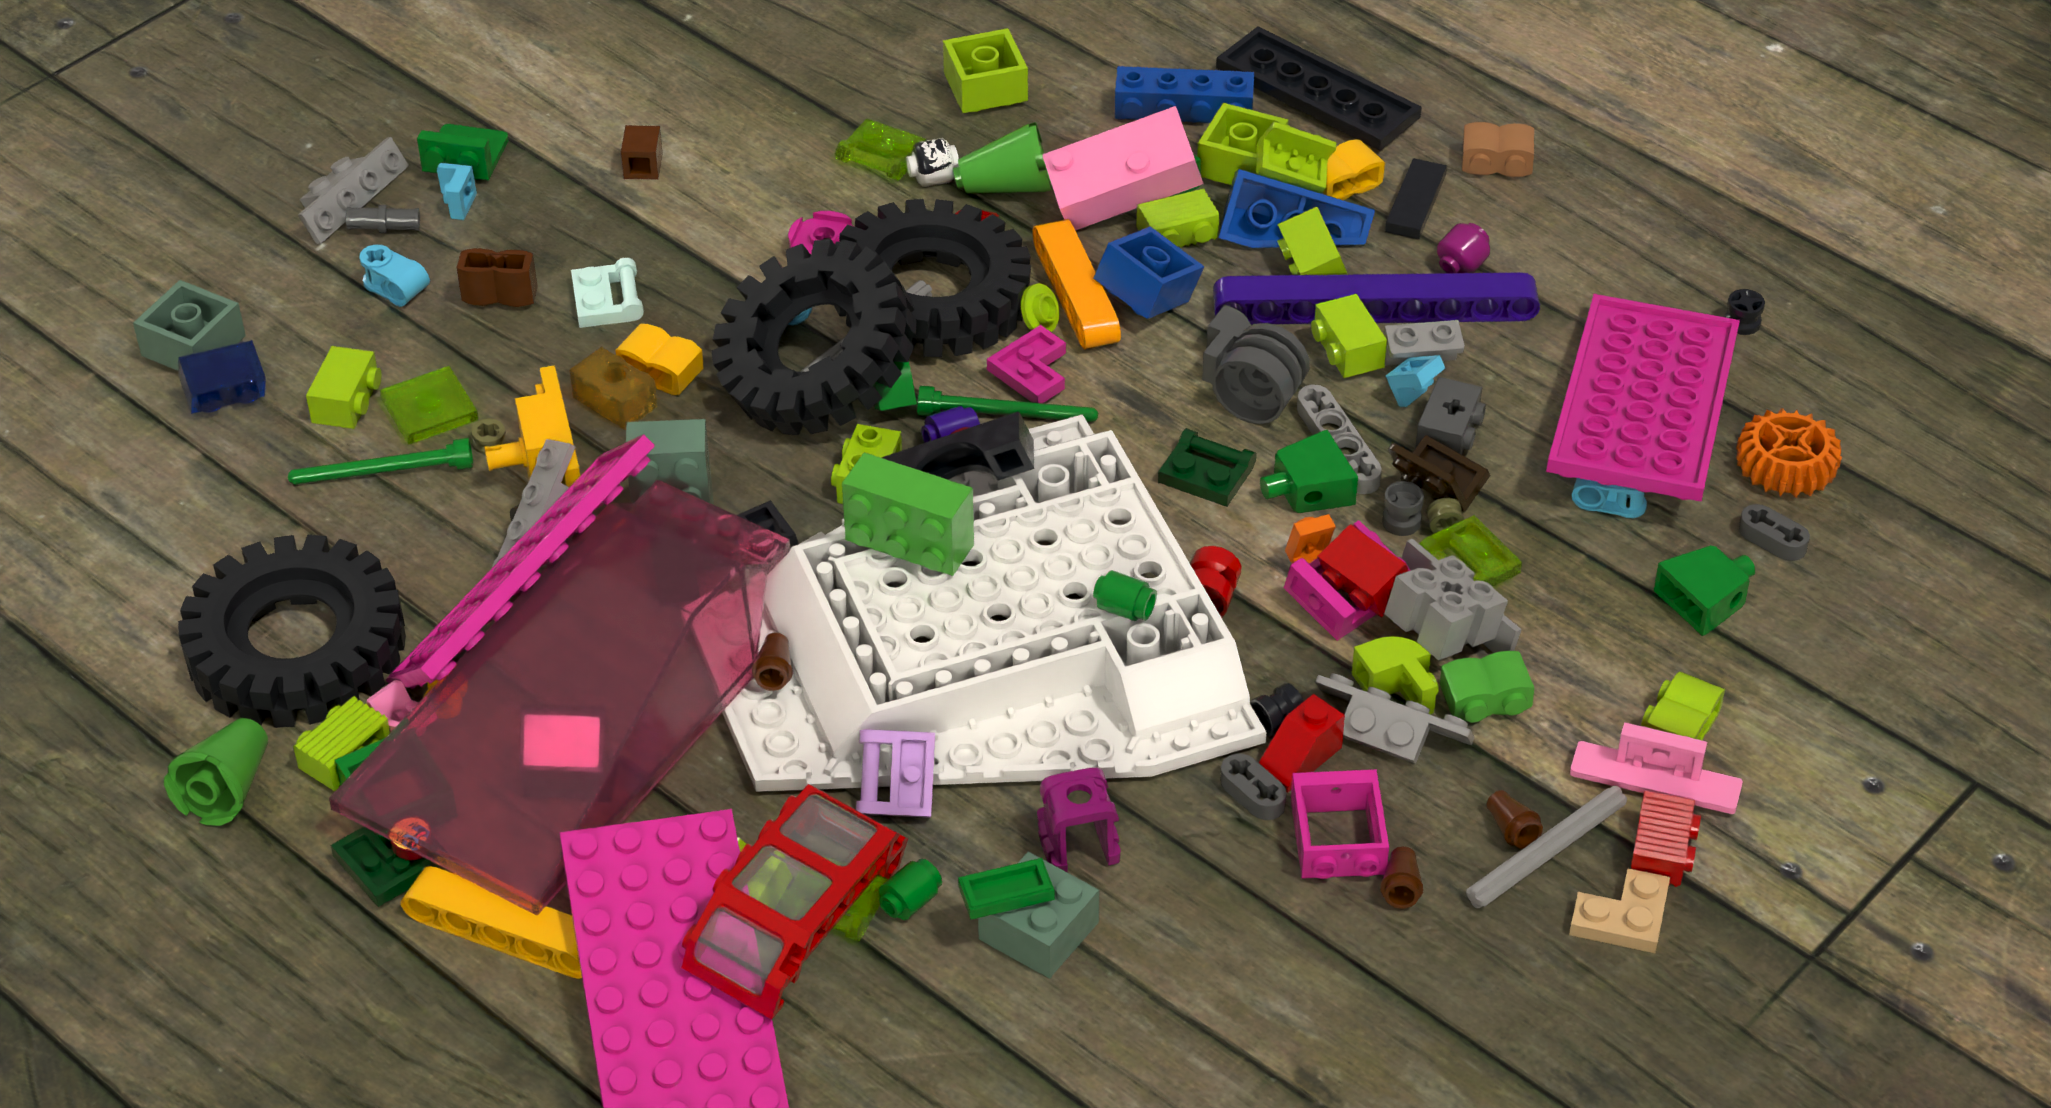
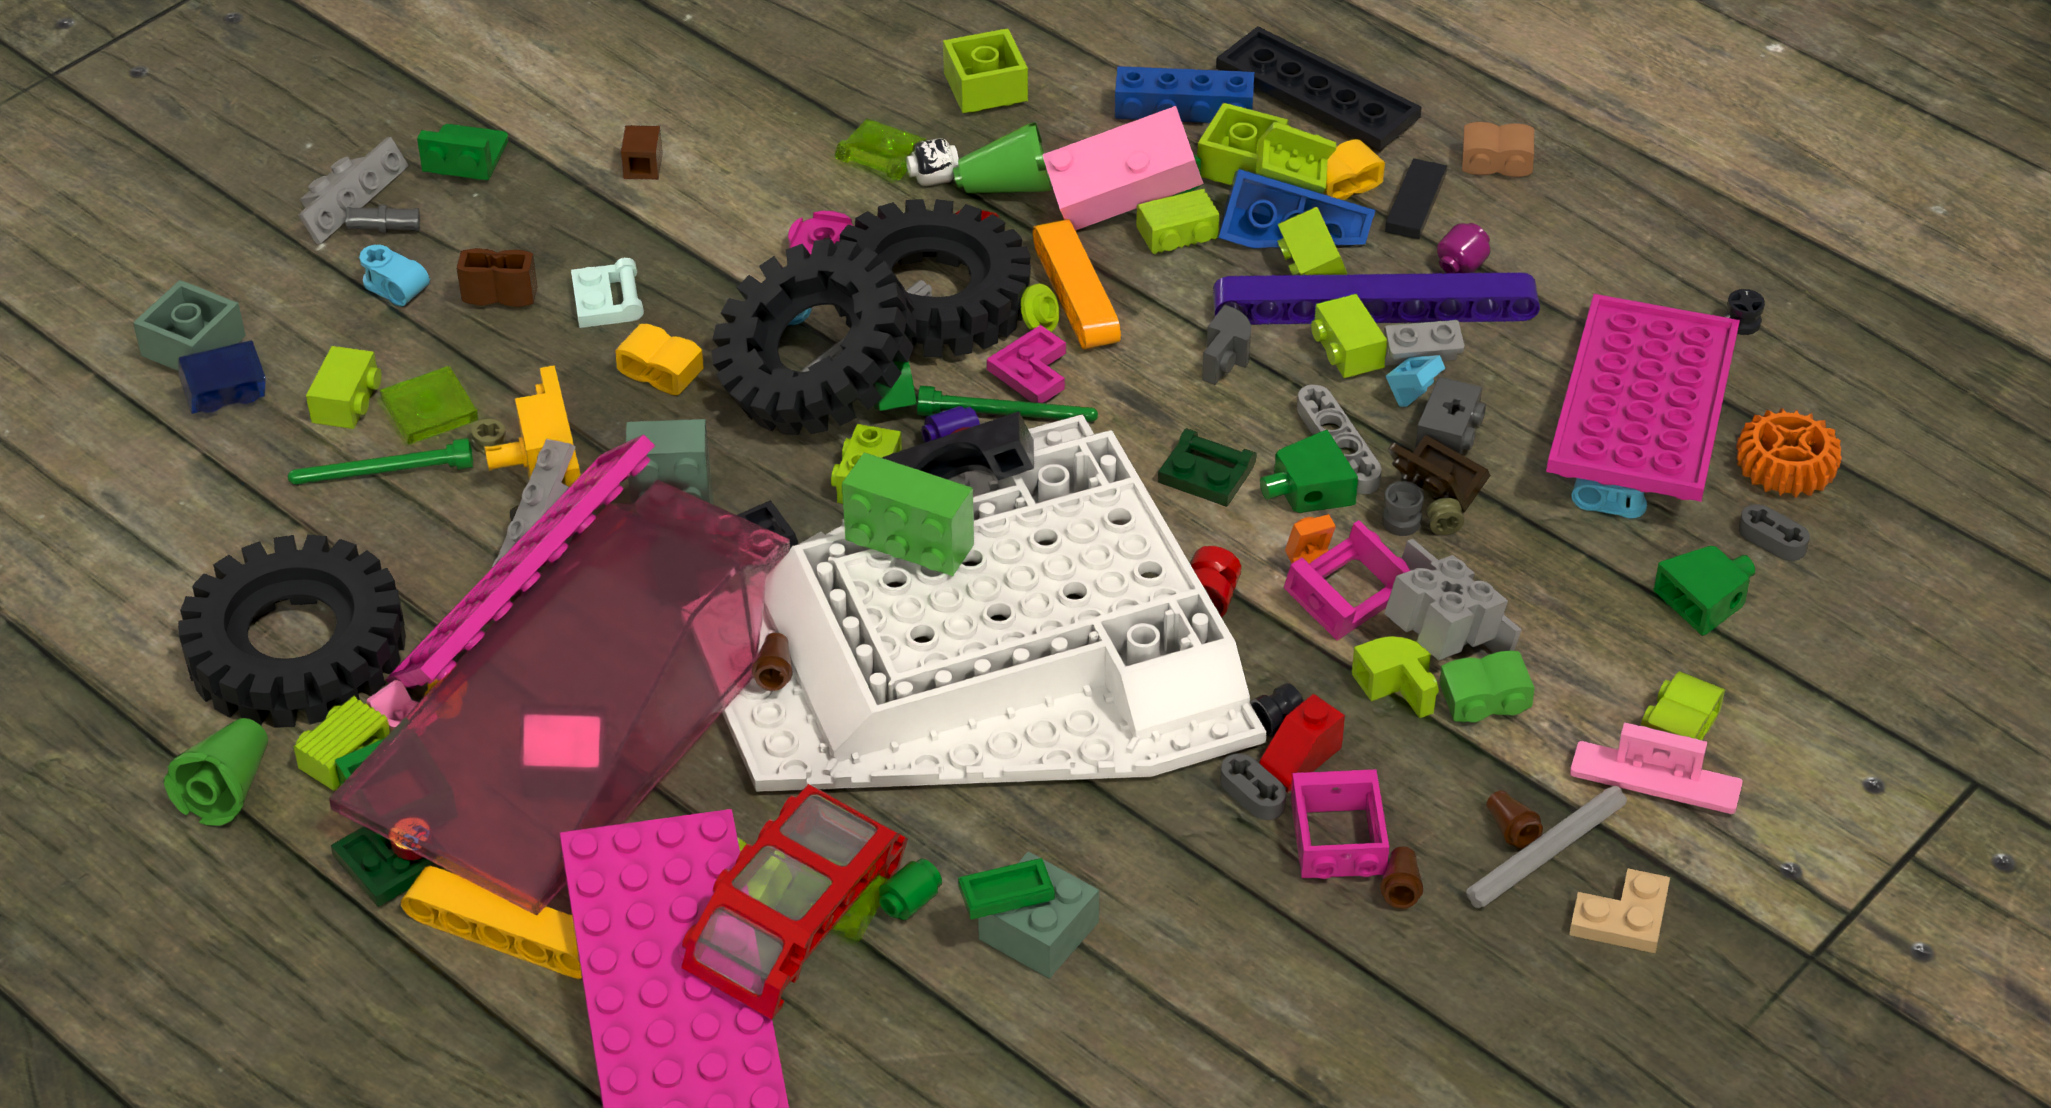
(457, 187): medium azure bracket -> none
(613, 387): clear yellow brick -> none
(910, 773): lavender plate -> none
(1061, 813): magenta piece -> none
(1124, 596): green brick -> none
(1148, 272): blue brick -> none
(1261, 373): dark grey wheel -> none
(1361, 569): red brick -> none
(1387, 725): light grey bracket -> none
(1477, 549): clear neon green plate -> none
(1664, 835): brick -> none

